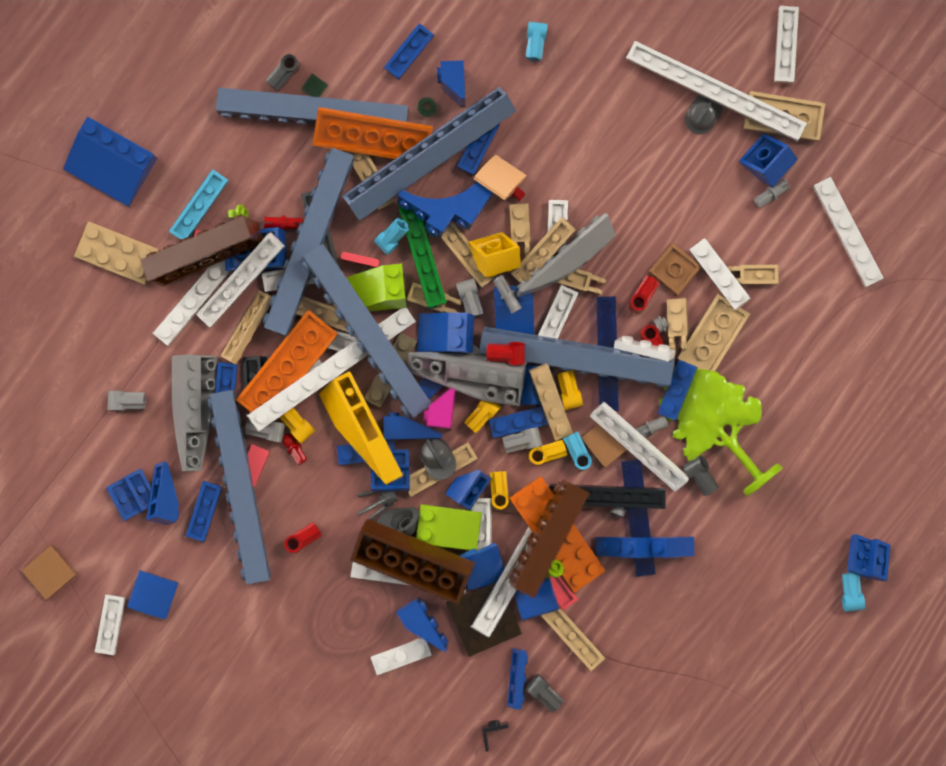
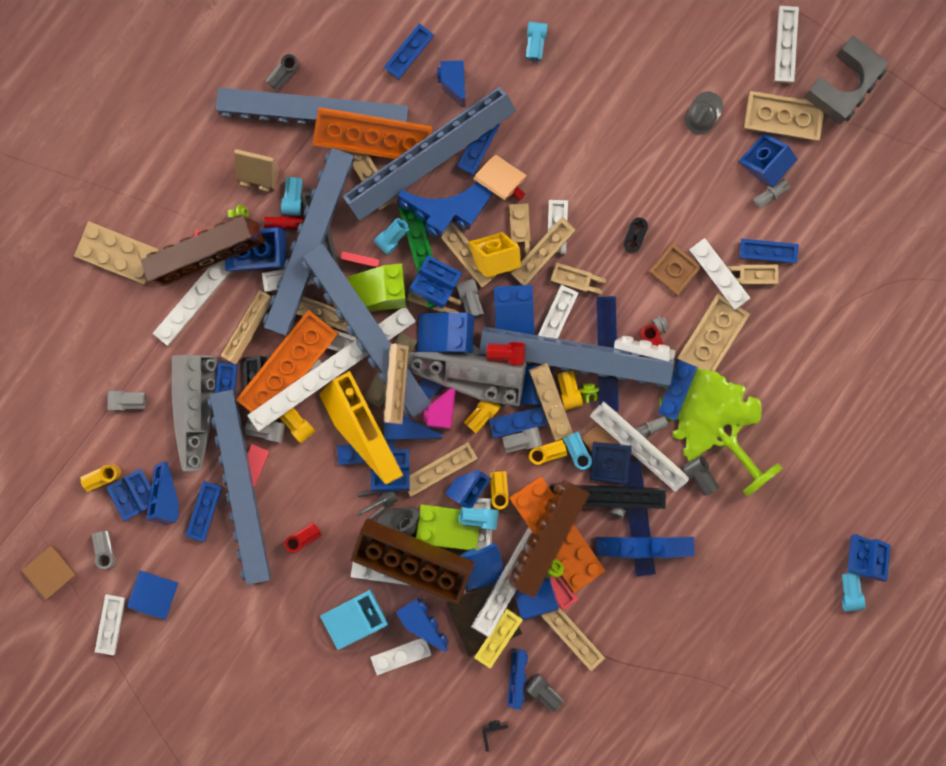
(99, 477): none -> yellow piece
(103, 547): none -> light grey piece
(109, 161): blue slope -> none
(199, 205): medium azure plate -> none
(240, 280): white plate -> none
(255, 170): none -> tan slope
(292, 200): none -> medium azure piece
(294, 448): red axle -> none
(314, 86): clear green tile -> none
(354, 619): none -> medium azure slope
(396, 384): none -> tan plate
(428, 112): clear green plate -> none
(435, 282): none -> blue slope
(438, 459): dark grey piece -> none
(483, 518): none -> medium azure piece
(498, 639): none -> light yellow plate
(507, 294): light grey axle -> none
(571, 257): light grey wedge -> none
(589, 390): none -> lime plate
(611, 462): none -> dark blue tile
(639, 237): none -> black beam
(644, 293): red piece -> none
(677, 322): tan hinge -> none
(716, 91): white plate -> none
(768, 251): none -> blue plate
(847, 232): white plate -> none
(867, 66): none -> dark grey arch

